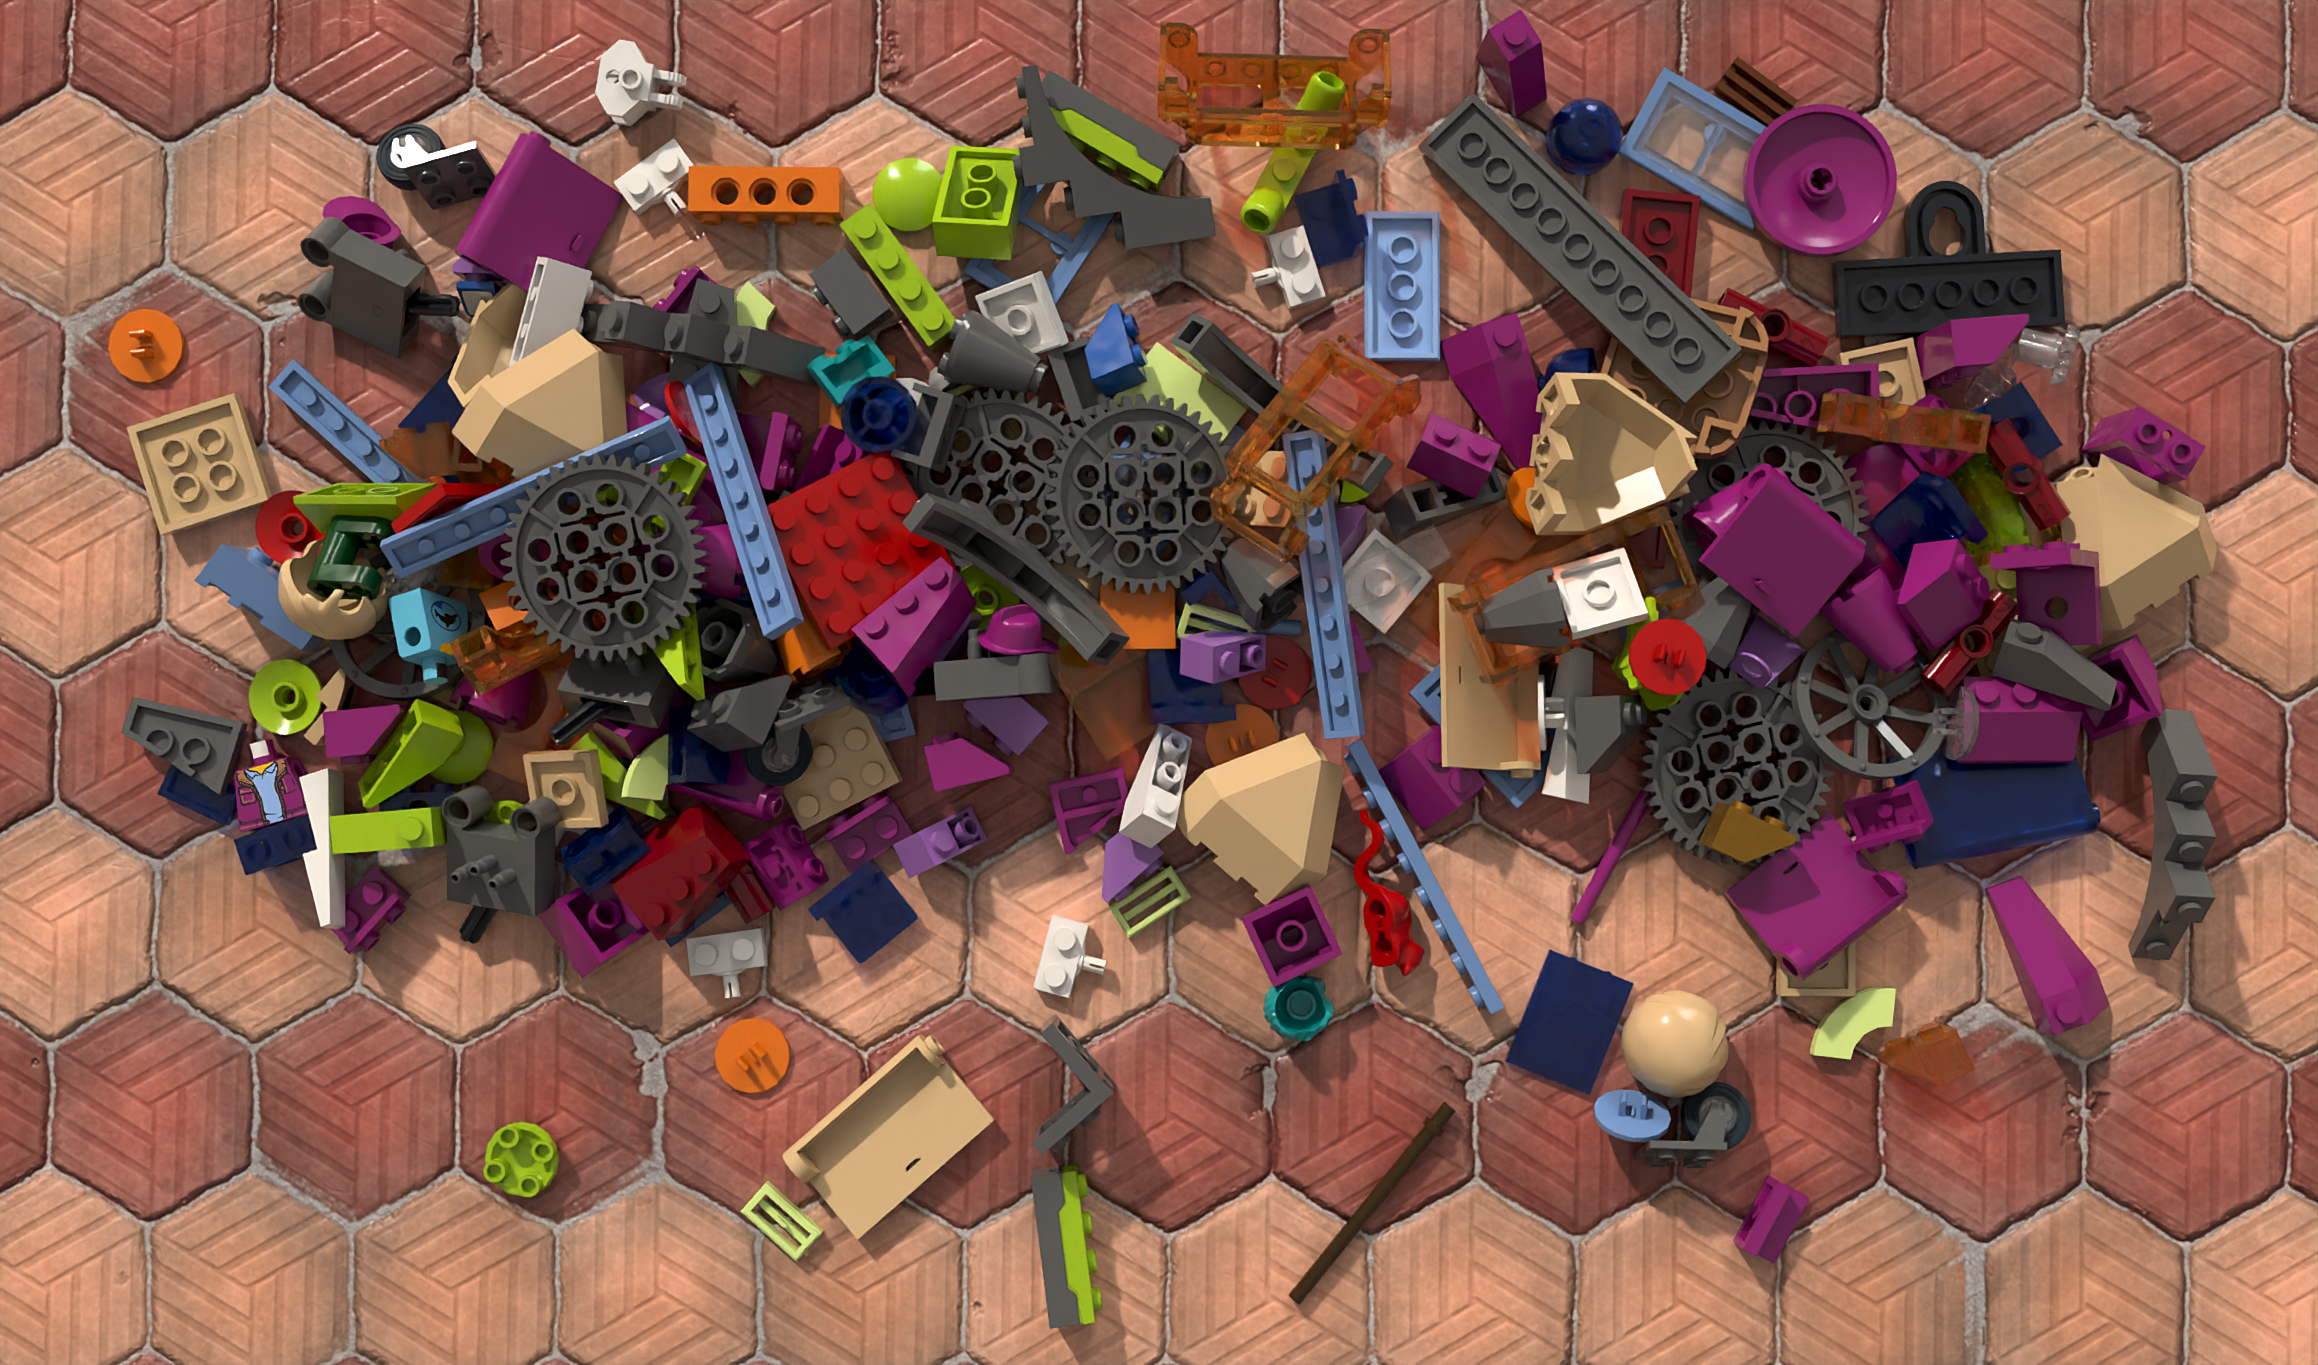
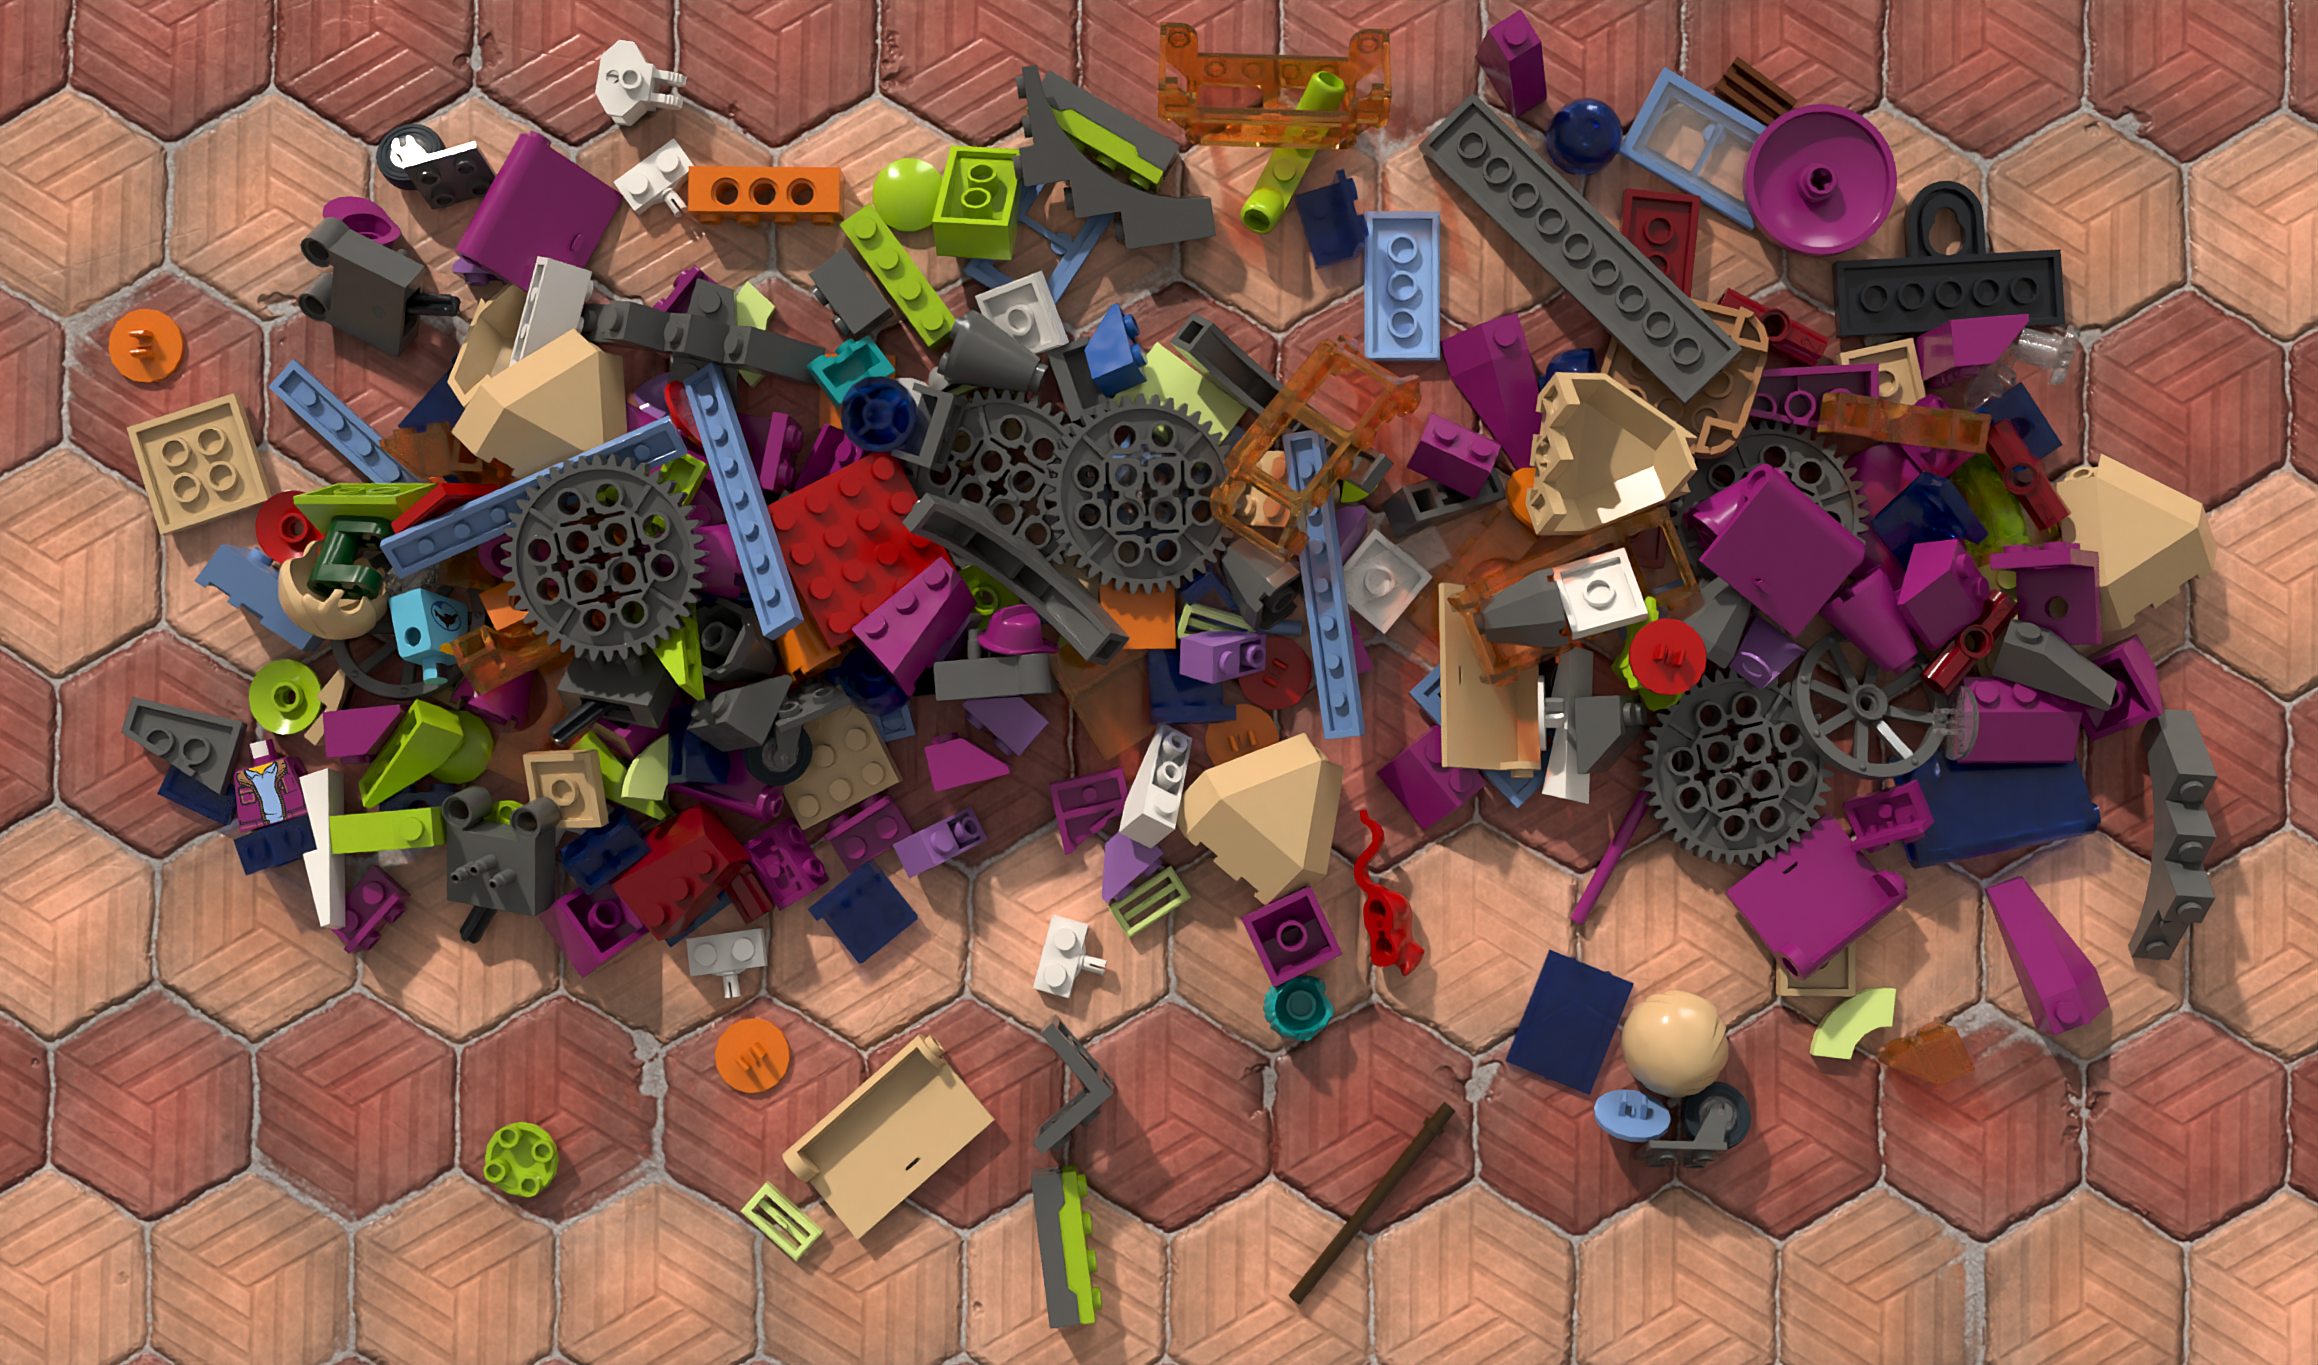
(472, 291): slope -> none
(1292, 268): white plate -> none
(1429, 891): medium blue plate -> none
(1743, 836): pearl gold slope -> none
(1771, 1219): magenta panel -> none
(2138, 442): magenta window -> none

